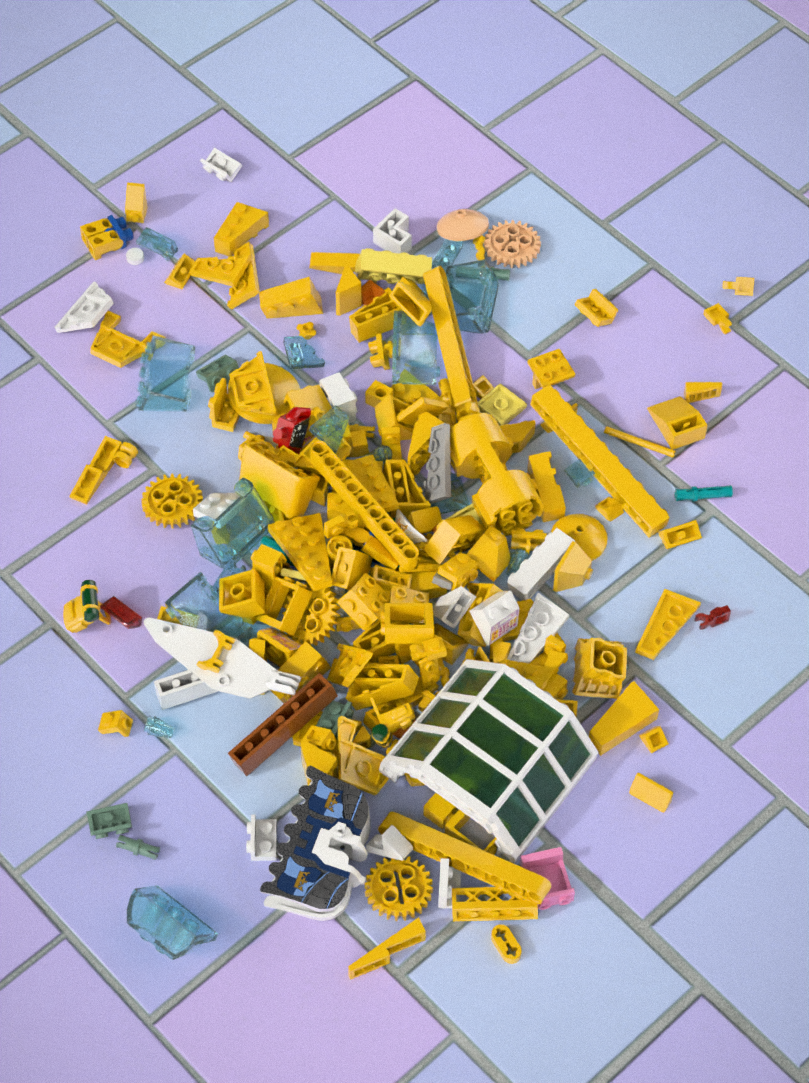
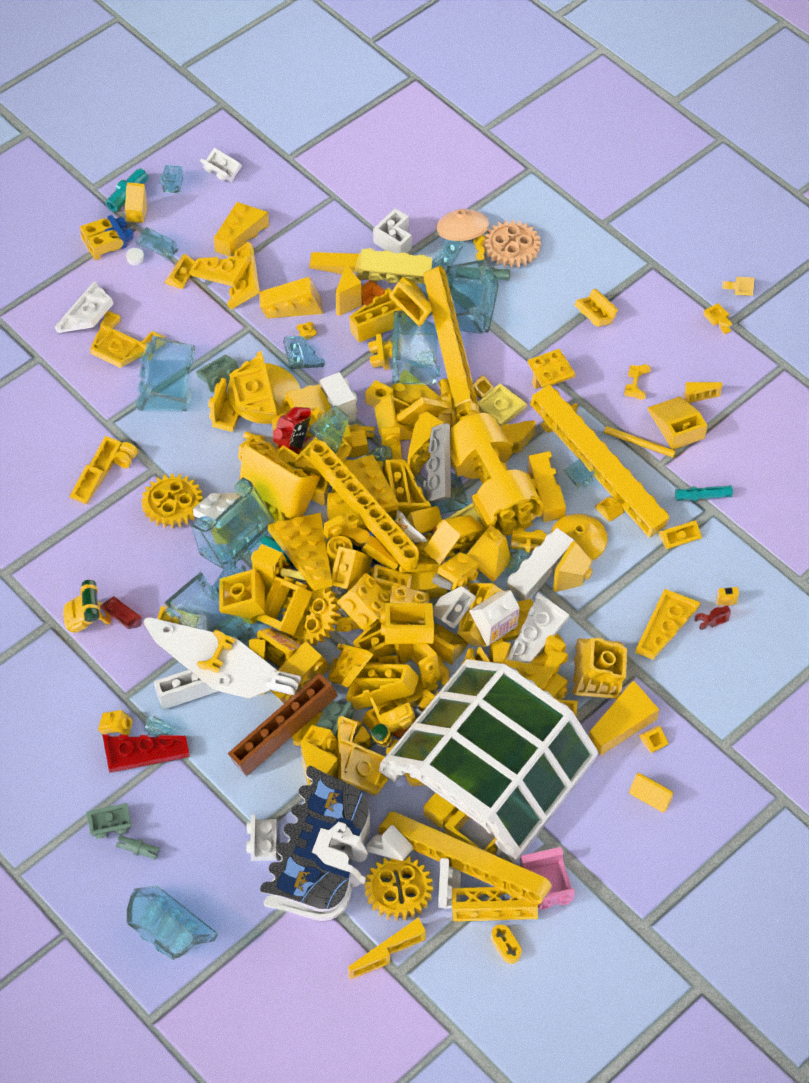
(118, 198): none -> teal piece
(134, 752): none -> red wing
(171, 179): none -> clear light blue brick
(431, 649): yellow plate -> none
(635, 372): none -> yellow piece
(727, 596): none -> yellow plate

